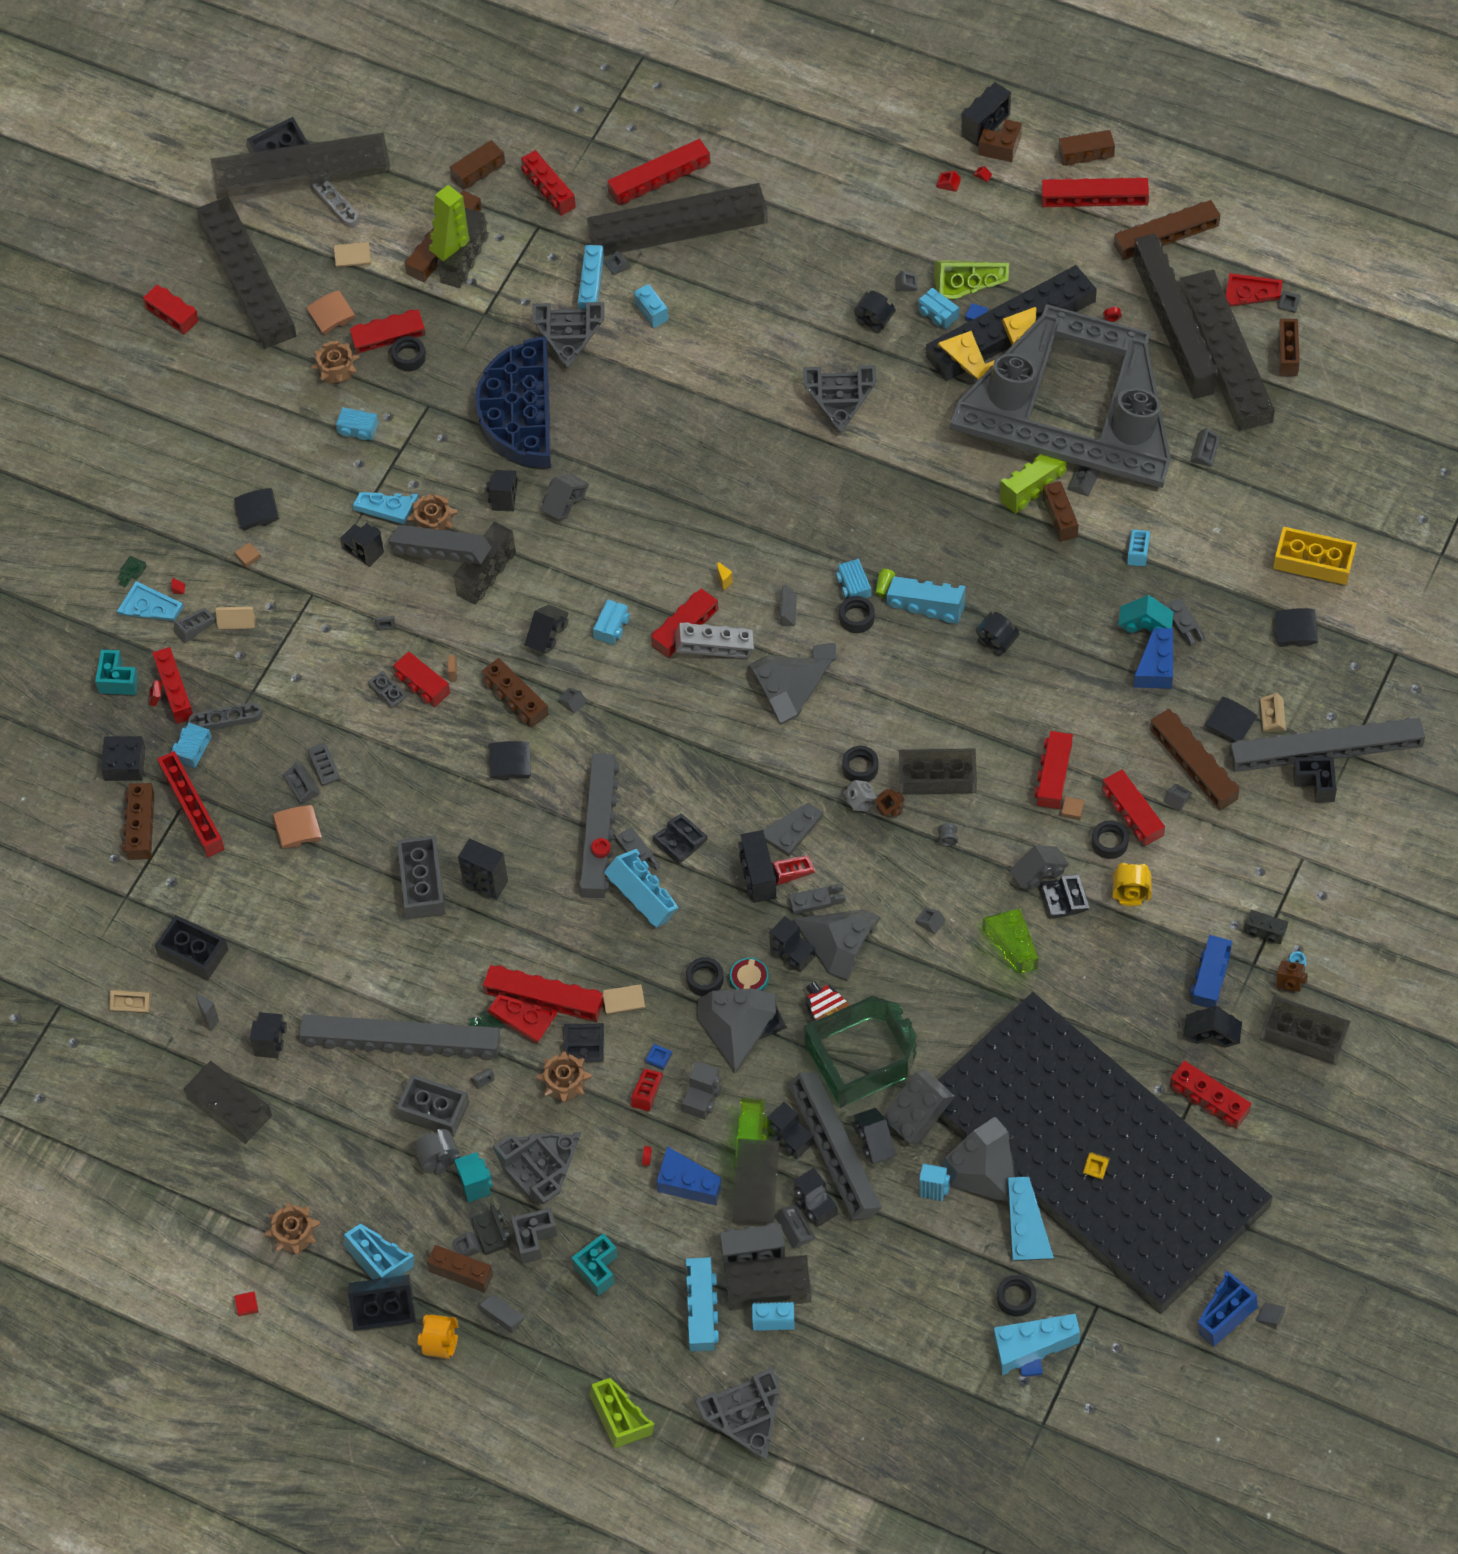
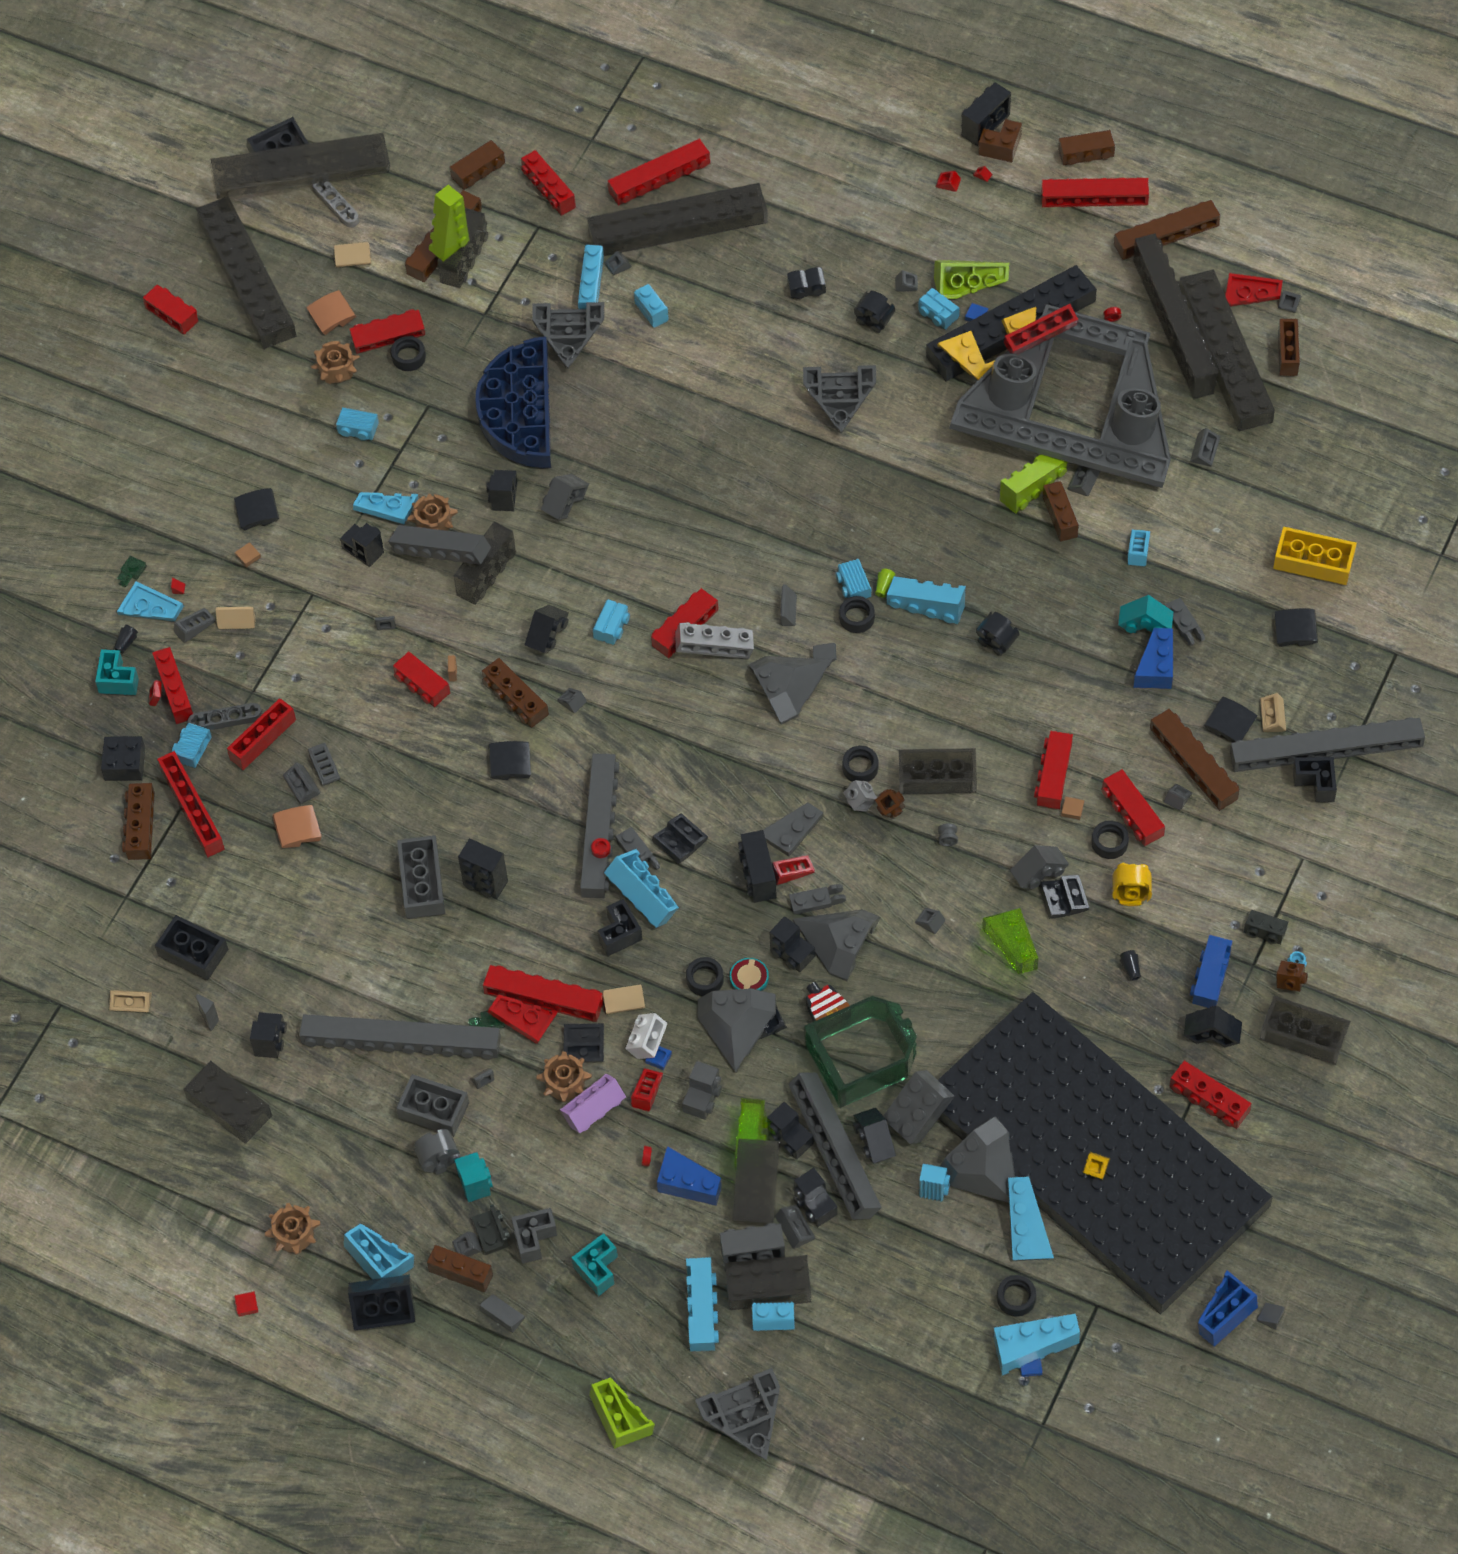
(125, 638): none -> black cone
(261, 734): none -> red brick
(386, 689): dark grey slope -> none
(438, 1336): light orange brick -> none
(537, 1162): dark grey wedge -> none
(593, 1103): none -> lavender brick
(622, 931): none -> black brick
(646, 1036): none -> white brick
(724, 575): yellow slope -> none
(806, 283): none -> black brick
(1041, 330): none -> red brick
(1130, 963): none -> black cone

